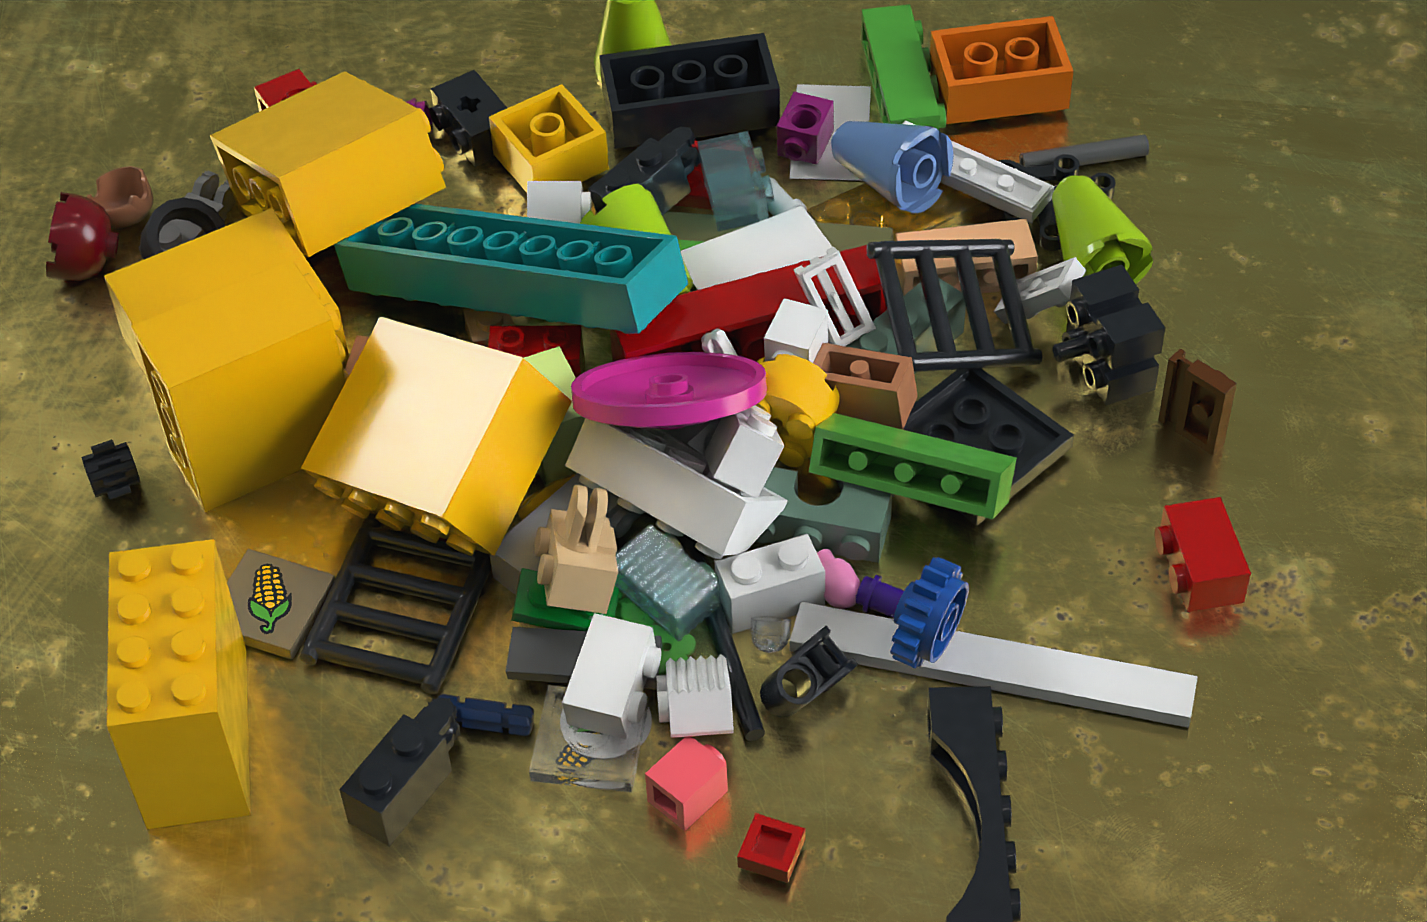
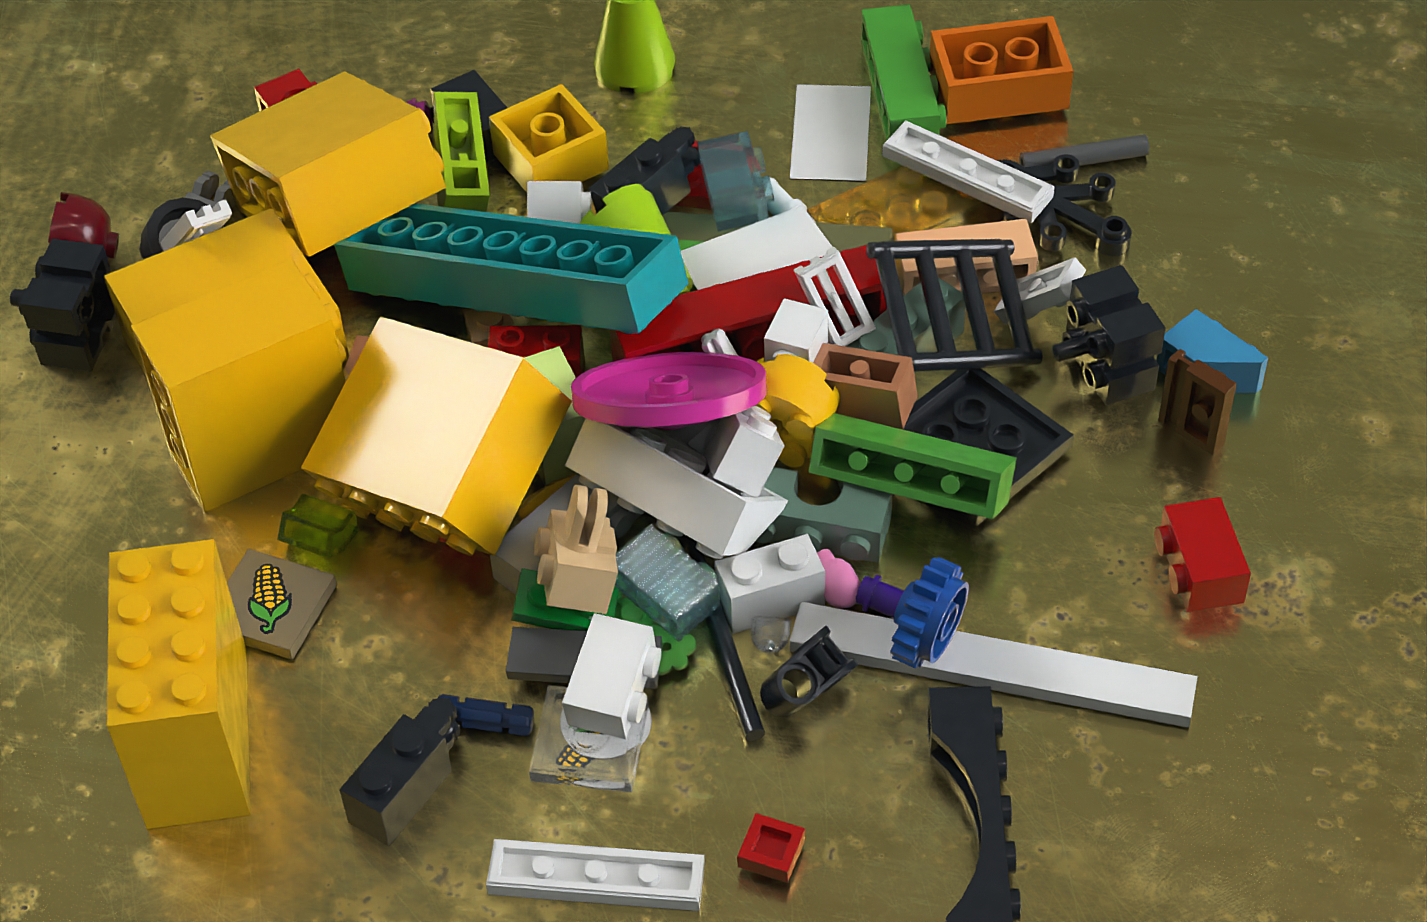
(68, 304): none -> black brick
(111, 469): black gear -> none
(124, 196): nougat hair -> none
(197, 224): none -> white tile
(318, 526): none -> clear neon green piece
(354, 570): black bar -> none
(462, 151): none -> lime slope
(596, 874): none -> white tile
(687, 781): coral brick -> none
(696, 85): black brick -> none
(696, 697): white brick -> none
(805, 128): magenta brick -> none
(896, 160): medium blue cone -> none
(1098, 230): lime cone -> none
(1217, 348): none -> dark azure slope

